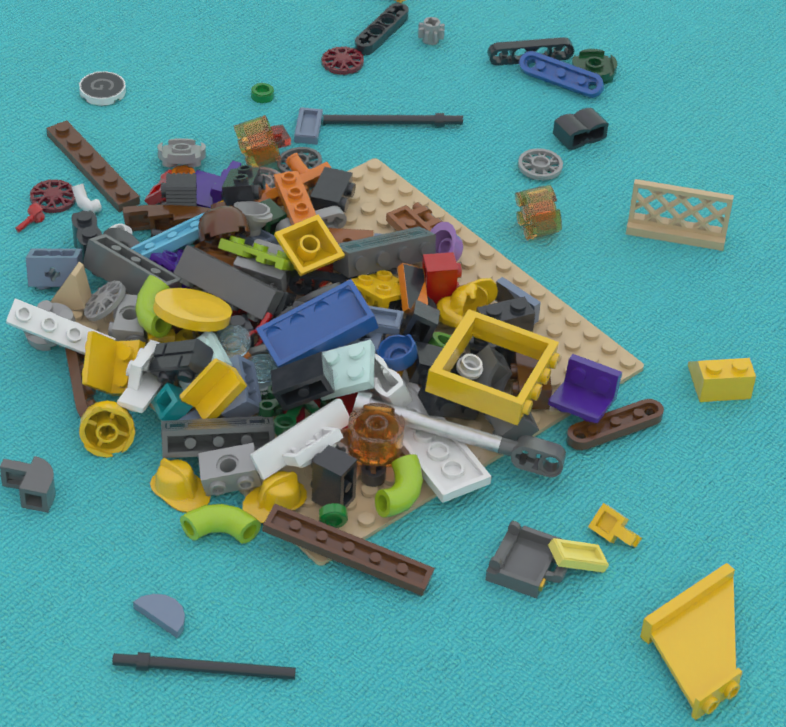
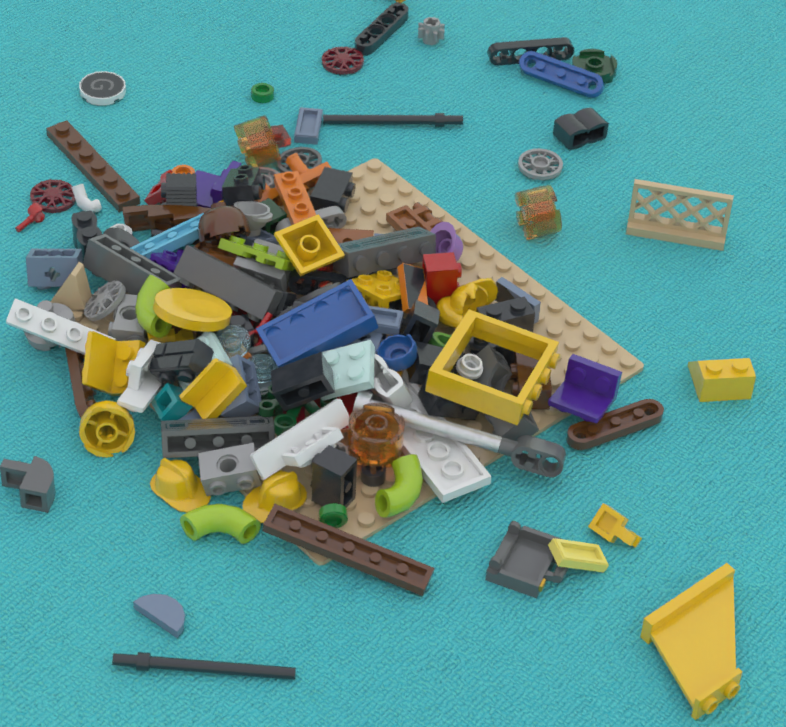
(181, 152): light grey plate -> none

